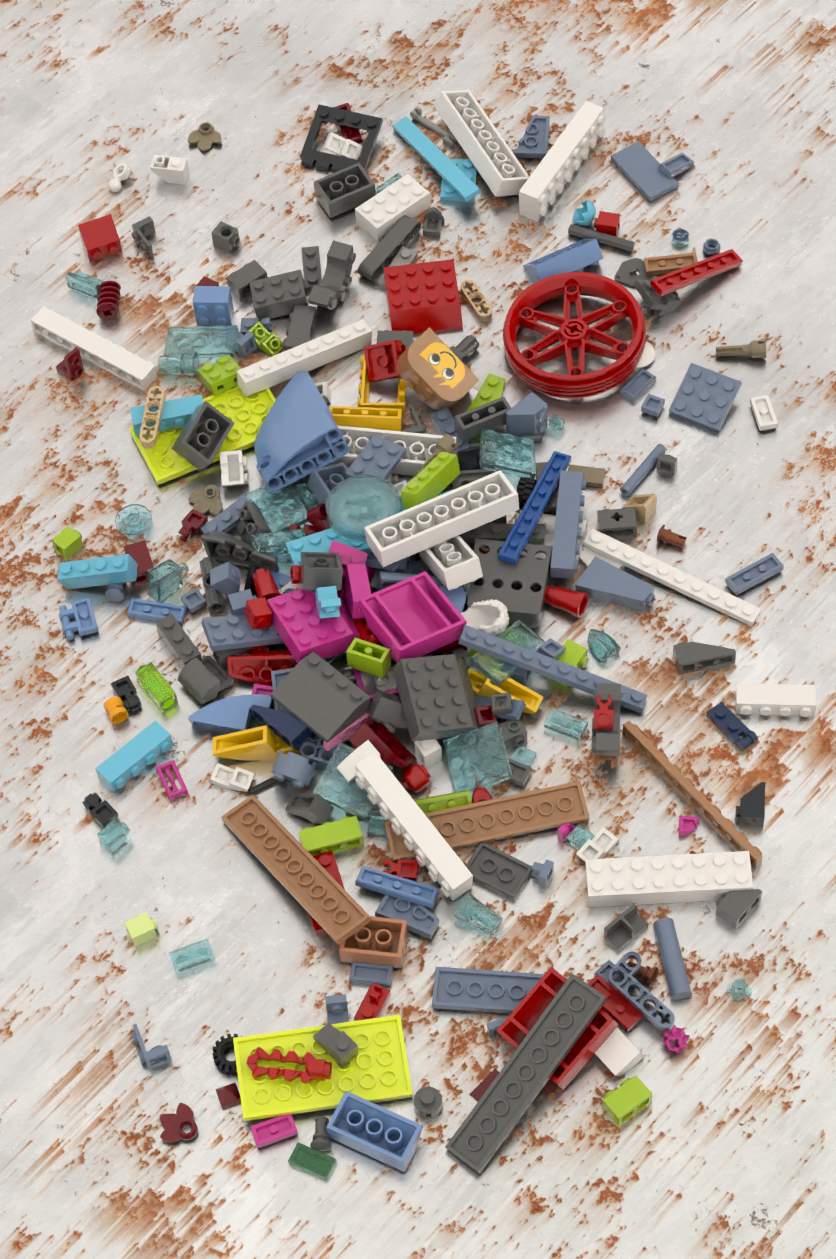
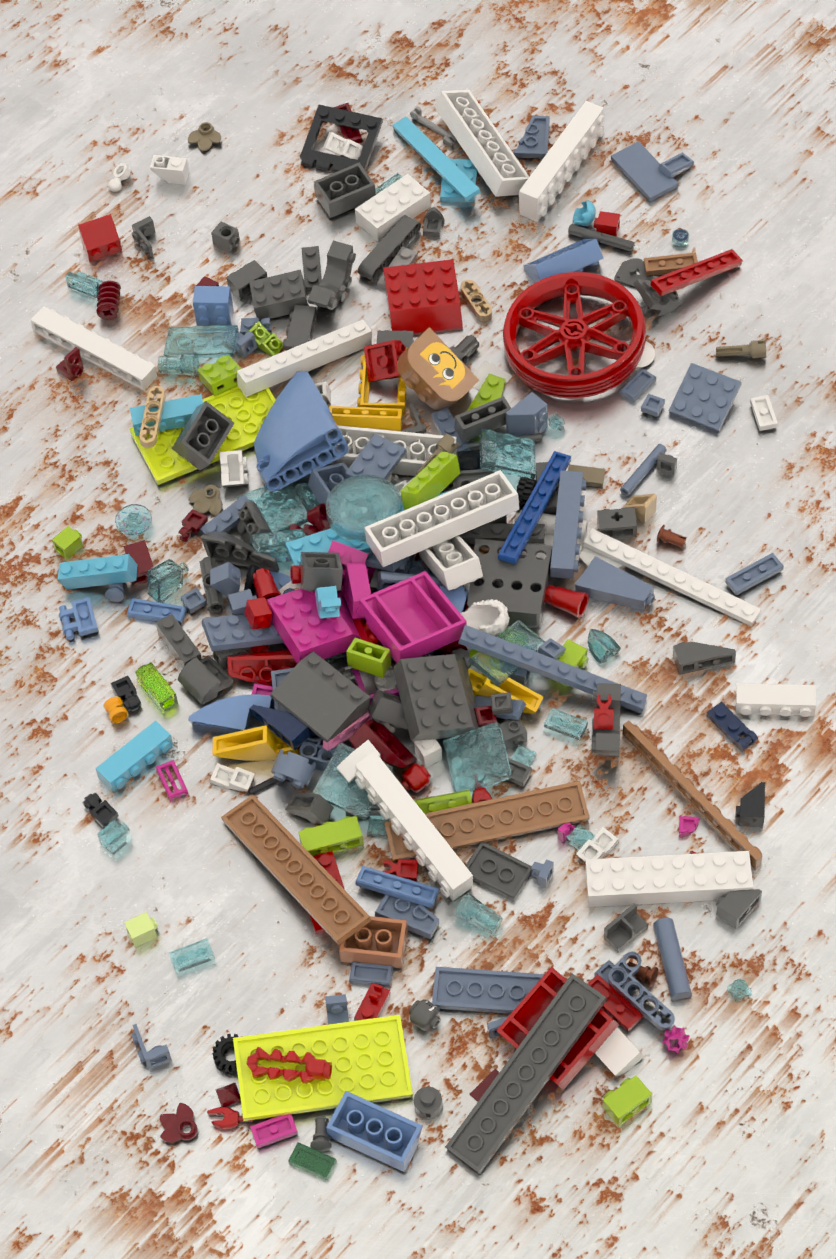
(230, 1120): none -> red hand
(336, 1044): dark grey arch -> none
(424, 1015): none -> dark grey head
(711, 247): sand blue plate -> none

